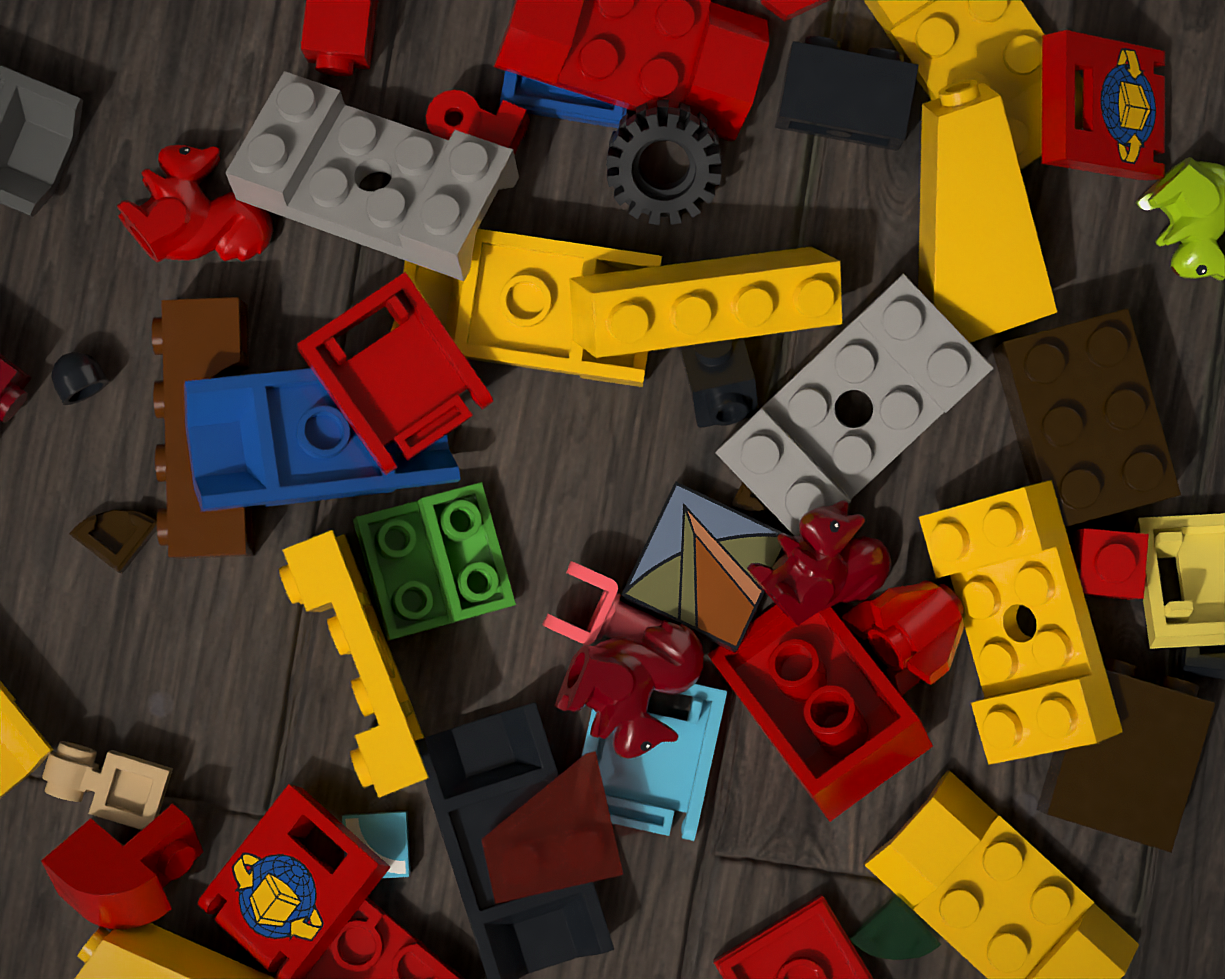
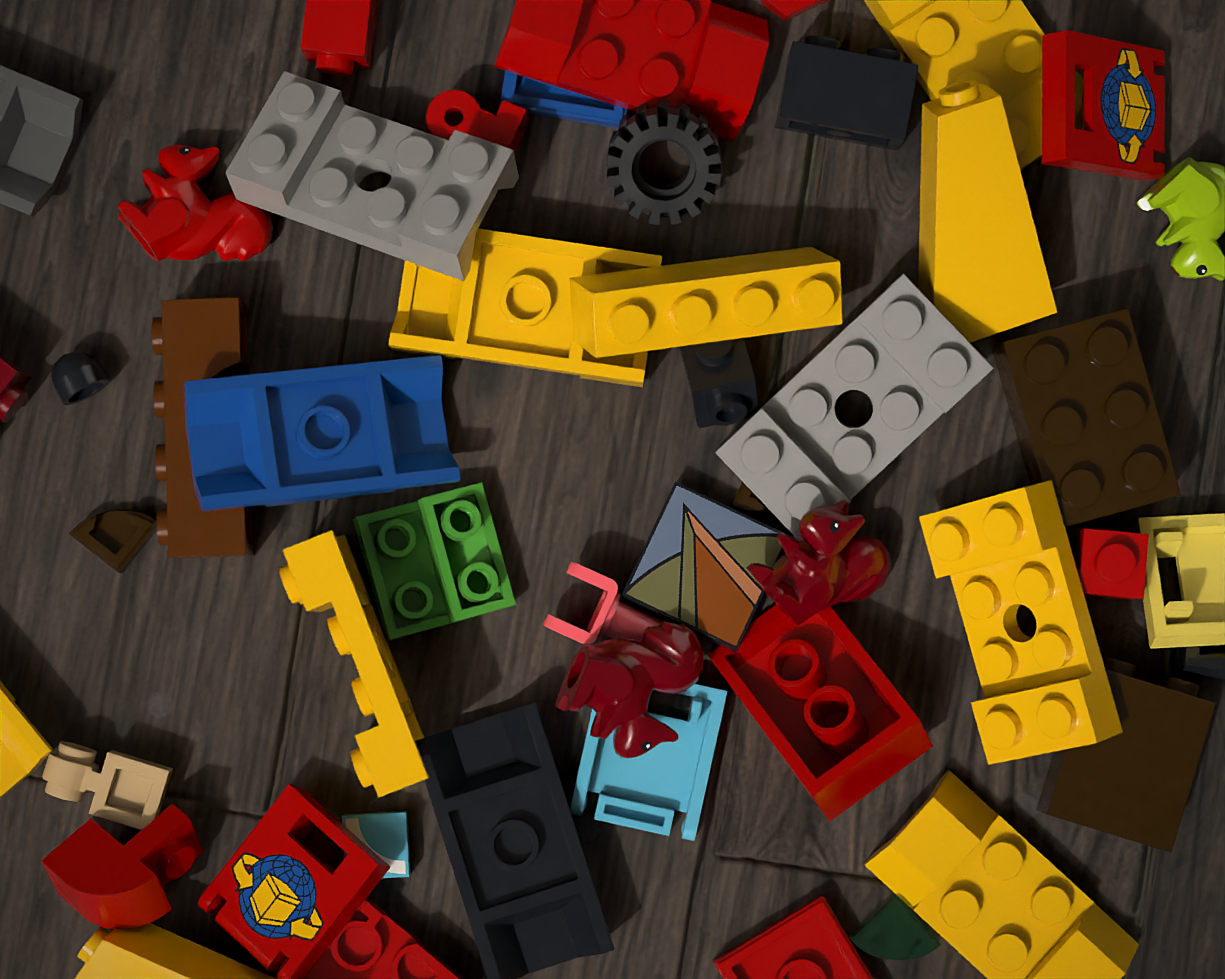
(403, 383): red container -> none
(555, 837): clear red wing -> none
(911, 631): red brick -> none

